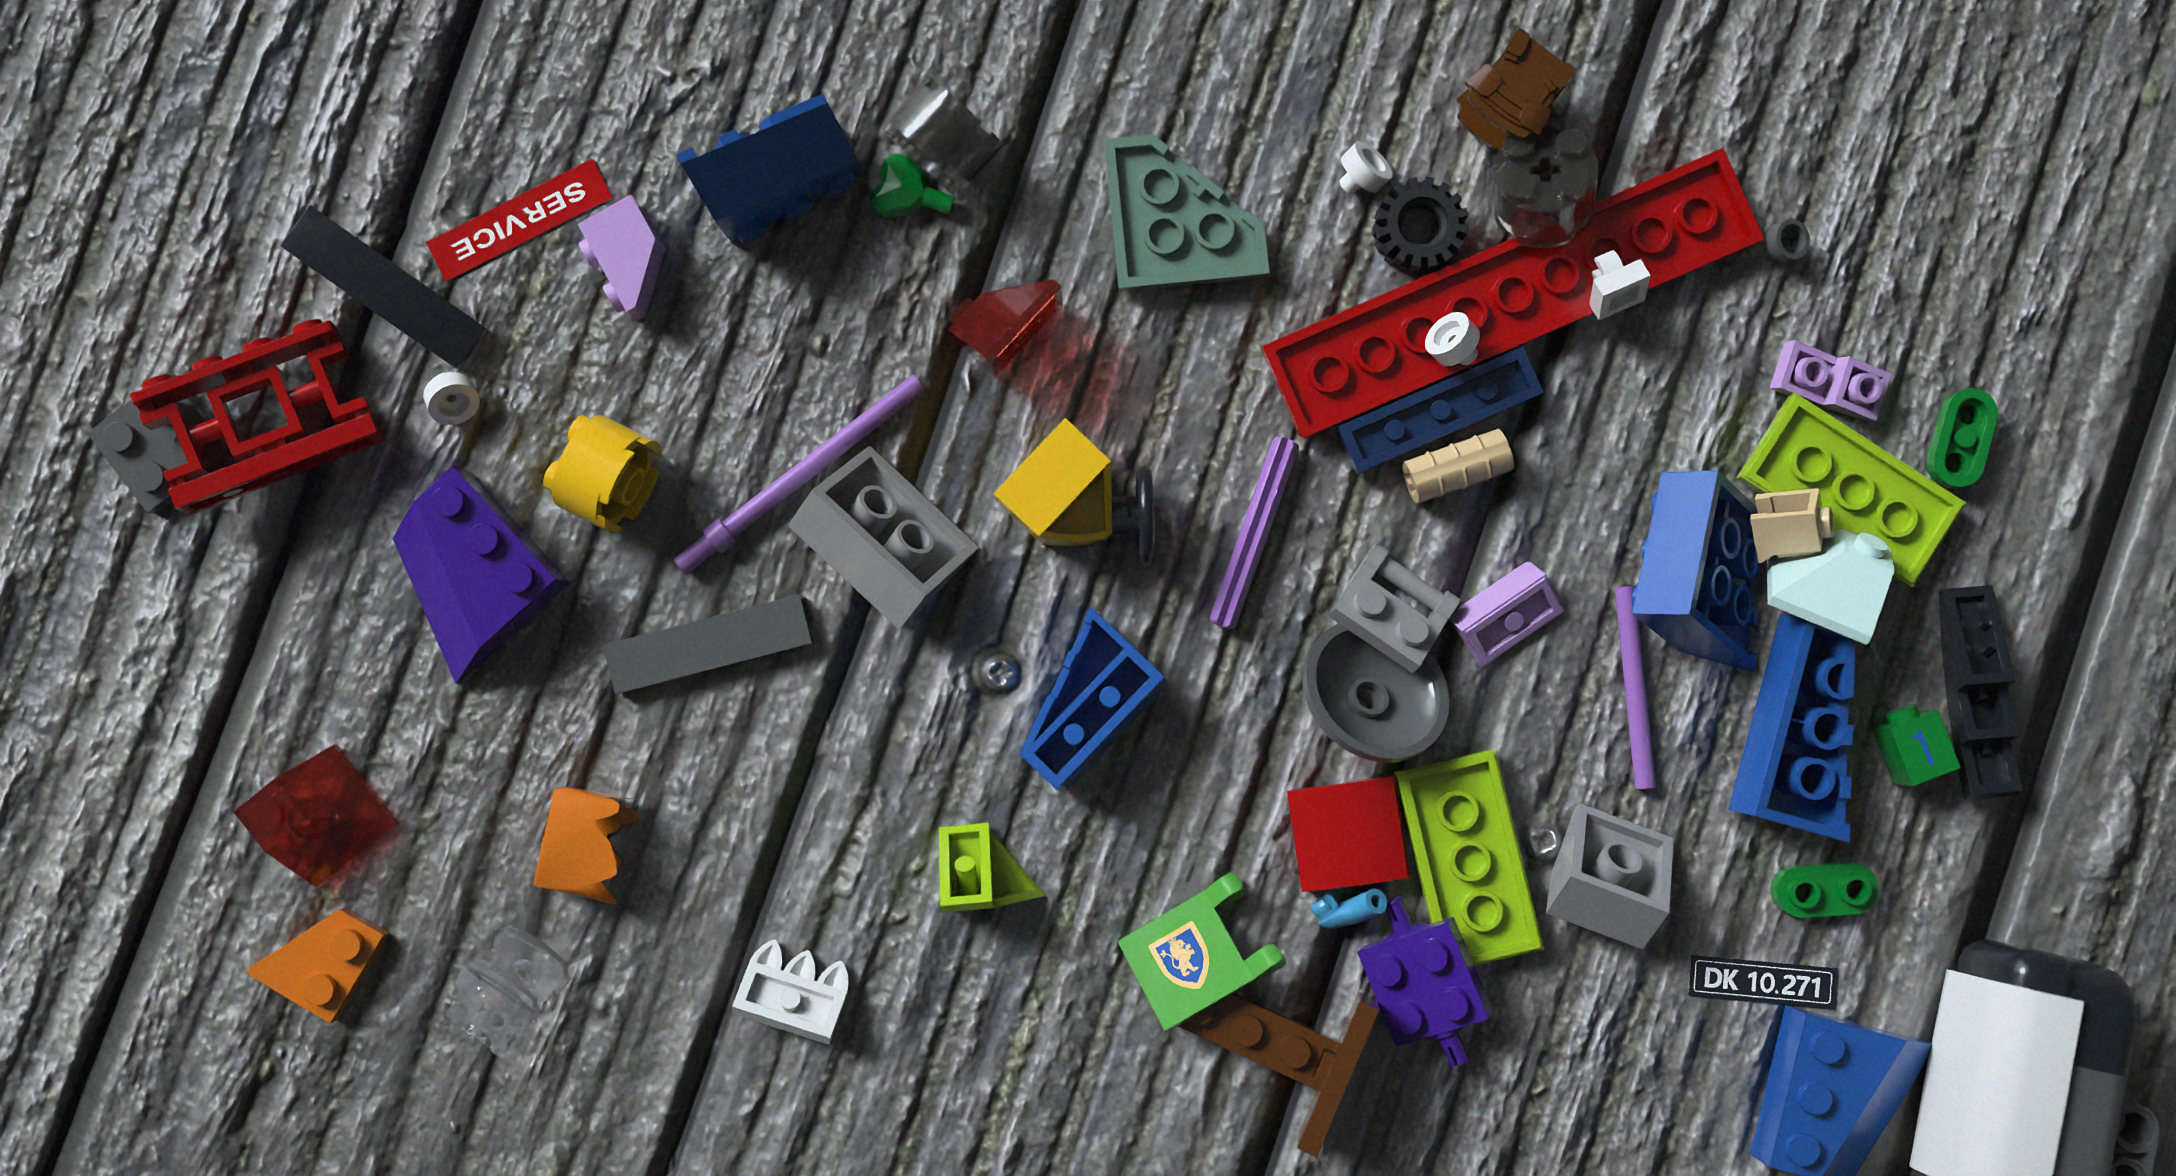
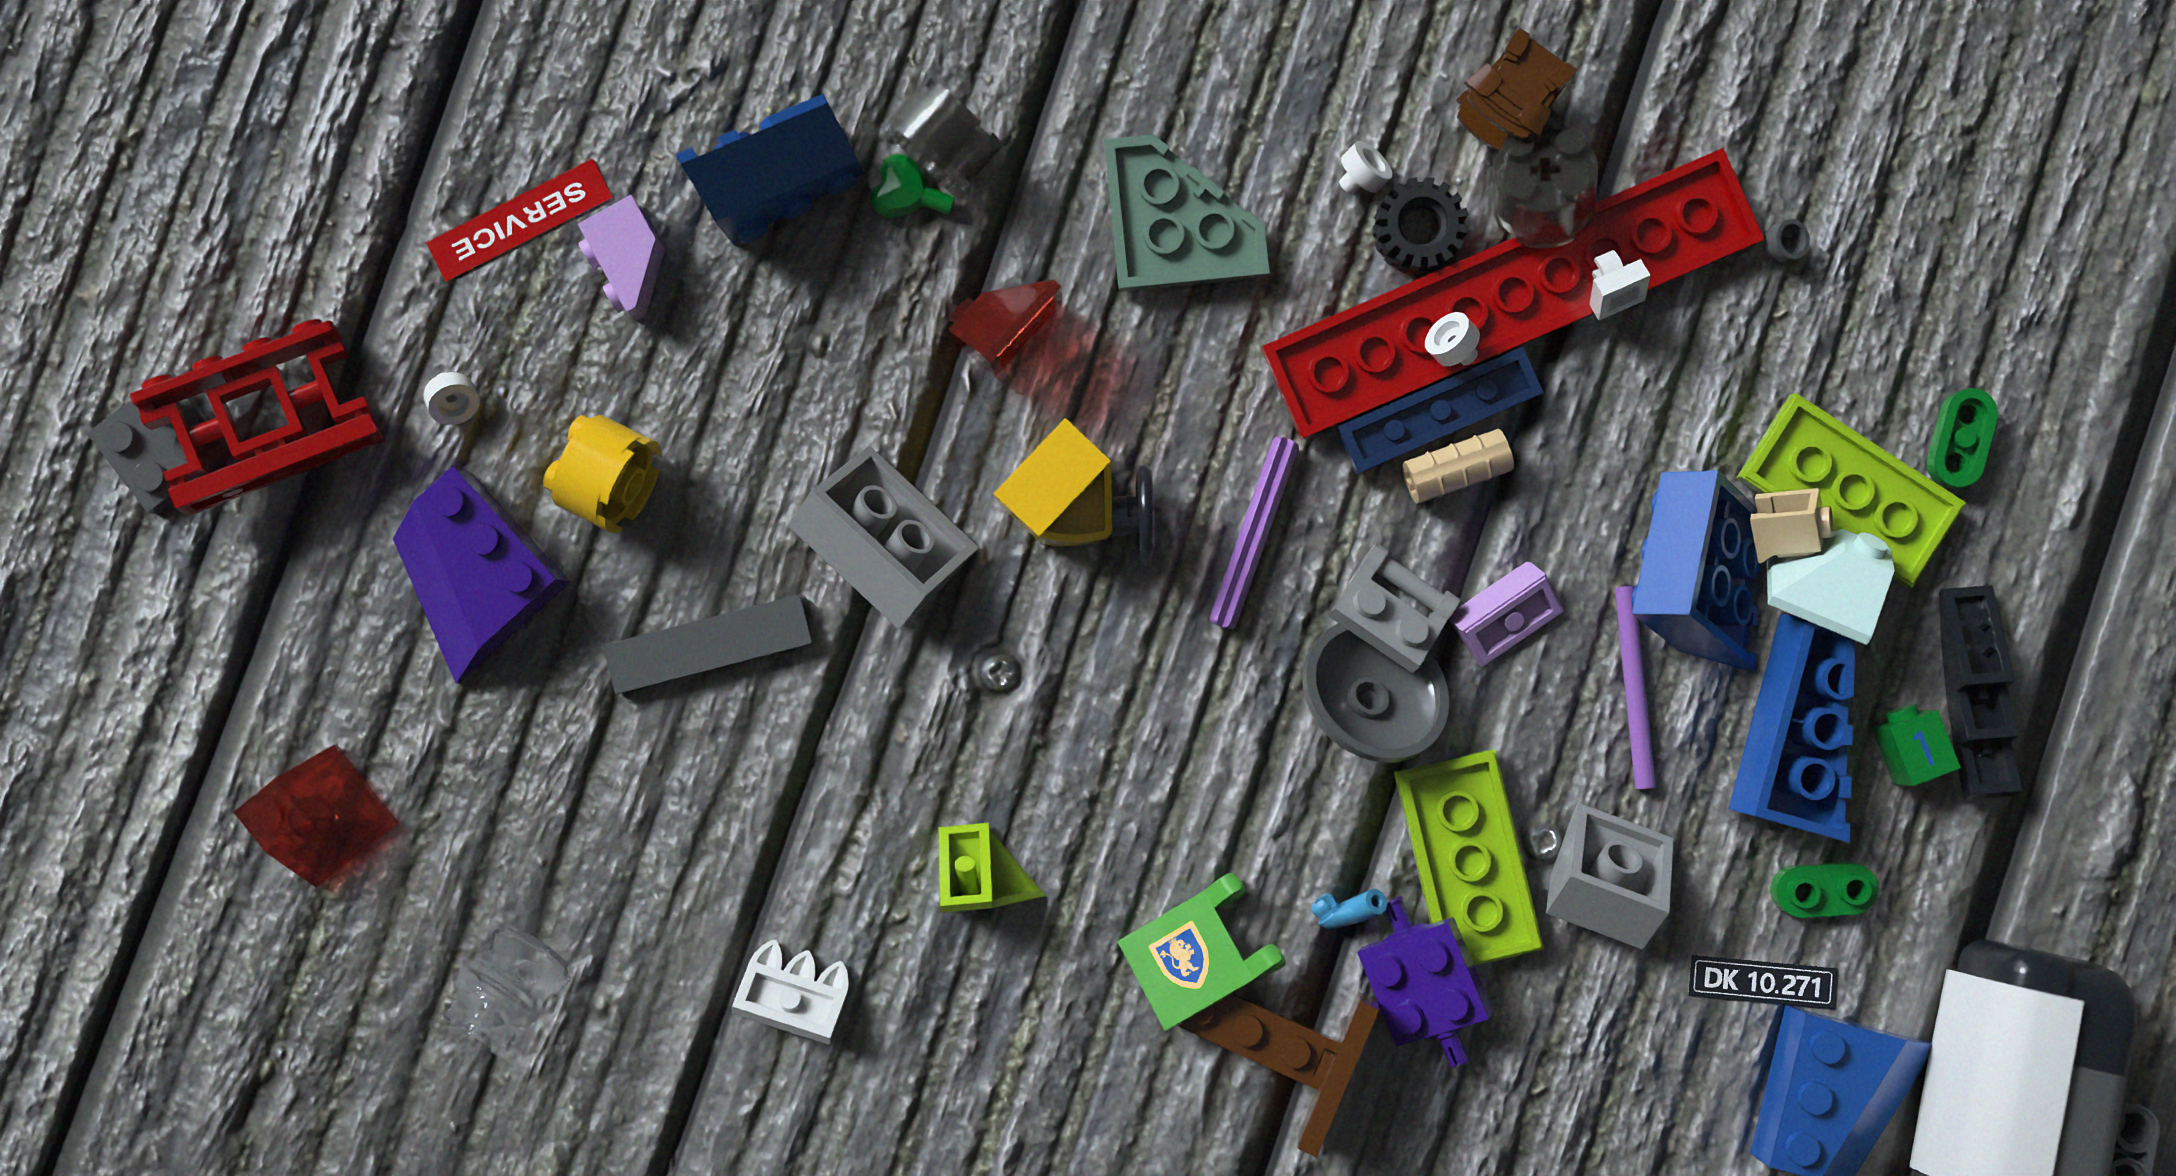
(323, 963): orange wing -> none
(382, 286): black slope -> none
(575, 843): orange piece -> none
(721, 534): medium lavender bar -> none
(1091, 704): blue wedge -> none
(1348, 834): red slope -> none
(1830, 381): lavender slope -> none

